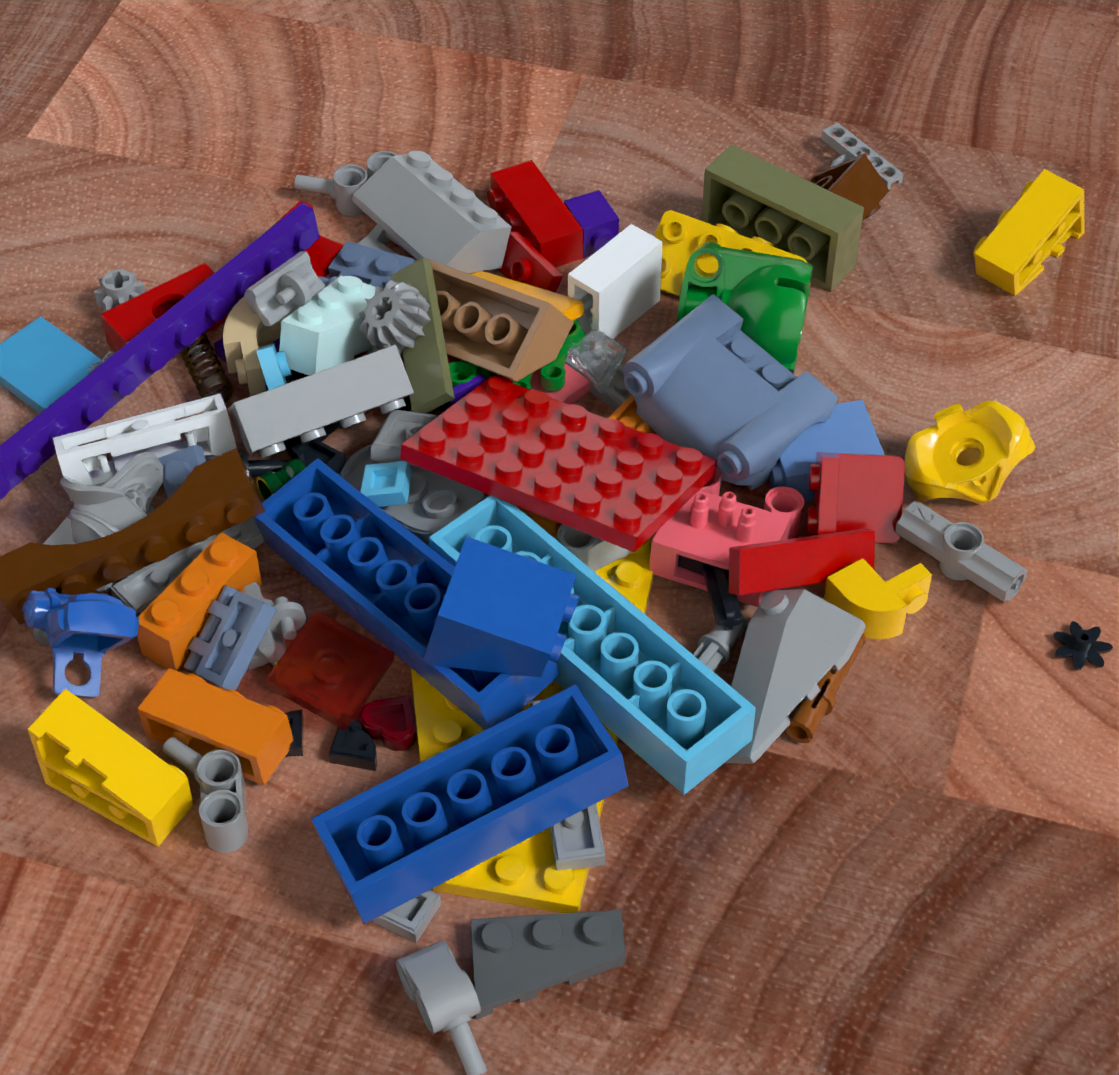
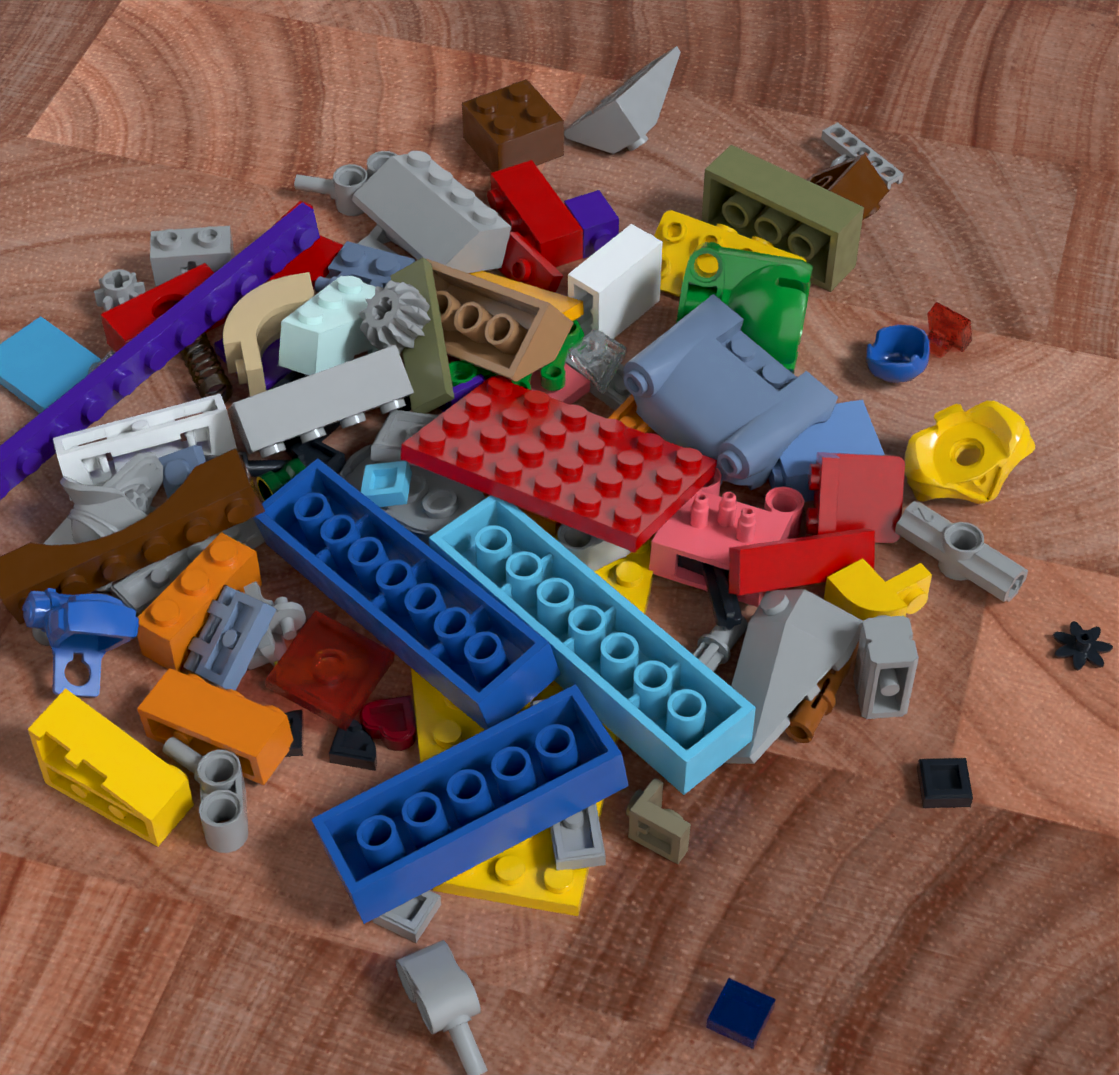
(184, 249): none -> light grey brick
(274, 365): medium azure plate -> none
(284, 289): light grey hips -> none
(501, 613): blue slope -> none
(513, 127): none -> reddish brown brick
(535, 952): dark grey wing -> none
(629, 111): none -> light grey wedge
(657, 827): none -> dark tan bracket
(740, 1013): none -> clear blue tile
(885, 666): none -> light grey brick
(898, 353): none -> blue hair
(944, 783): none -> black tile
(947, 330): none -> clear red tile
(1030, 232): yellow wedge -> none

